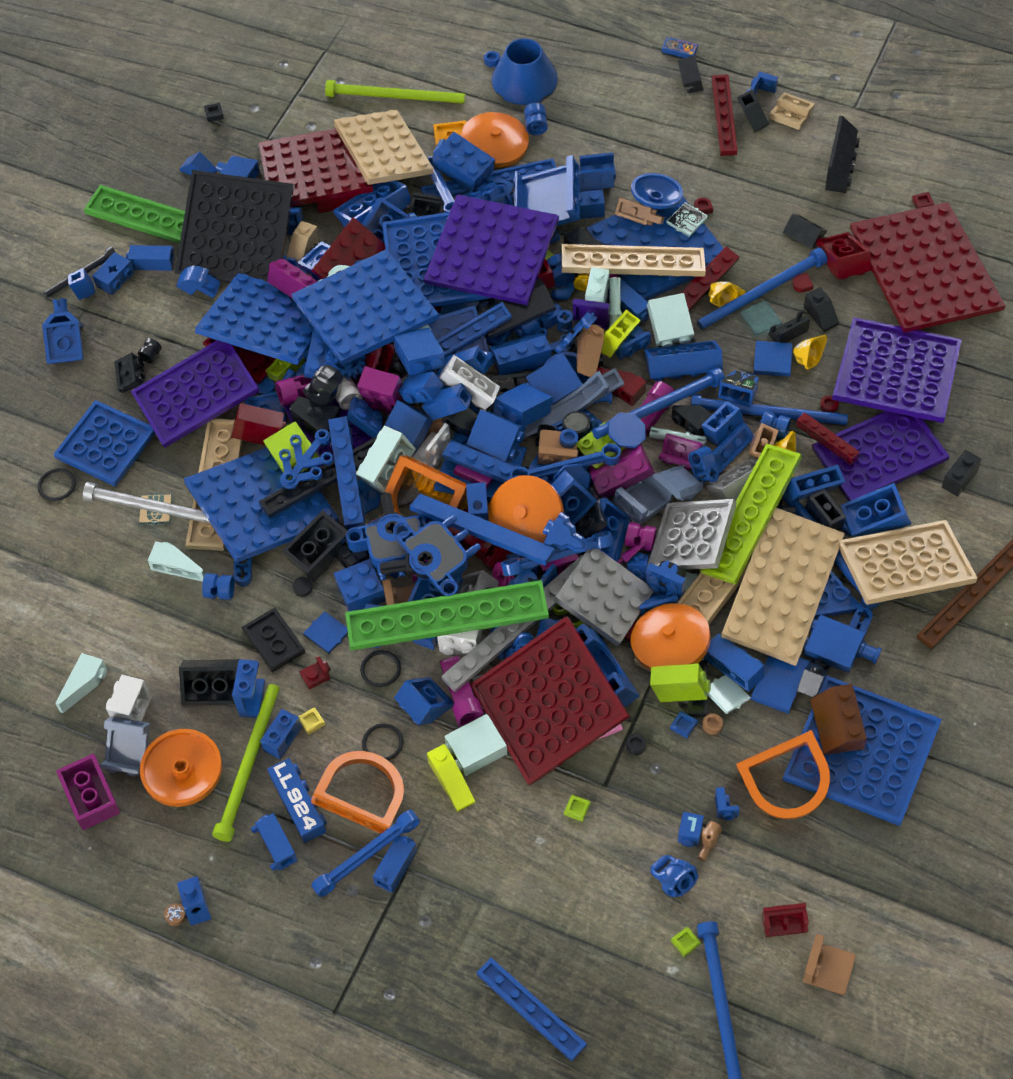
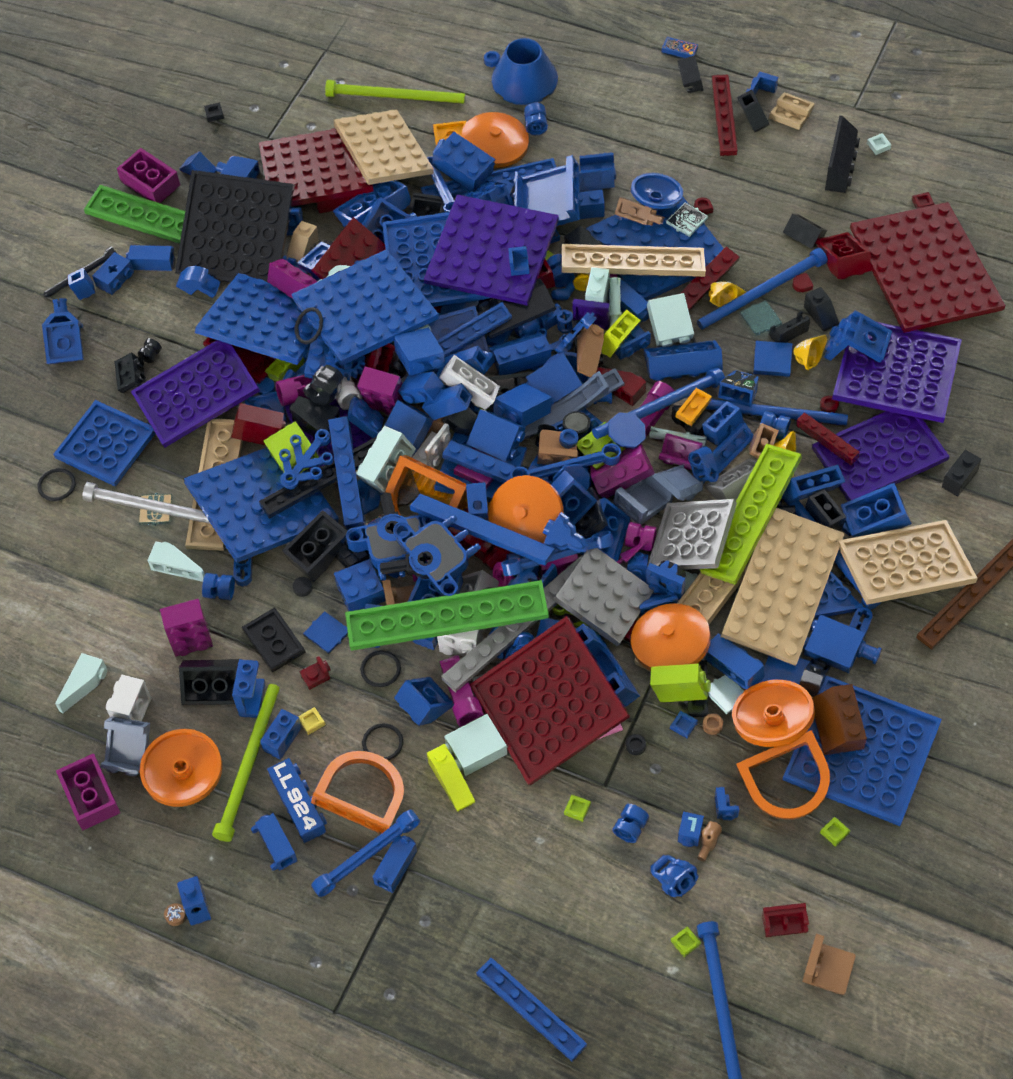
(148, 176): none -> magenta brick
(186, 627): none -> magenta brick
(298, 322): none -> black piece
(518, 261): none -> blue panel
(630, 824): none -> blue wheel
(693, 406): none -> light orange plate
(773, 713): none -> orange dish
(835, 831): none -> lime tile
(855, 332): none -> blue bracket
(879, 144): none -> light aqua plate

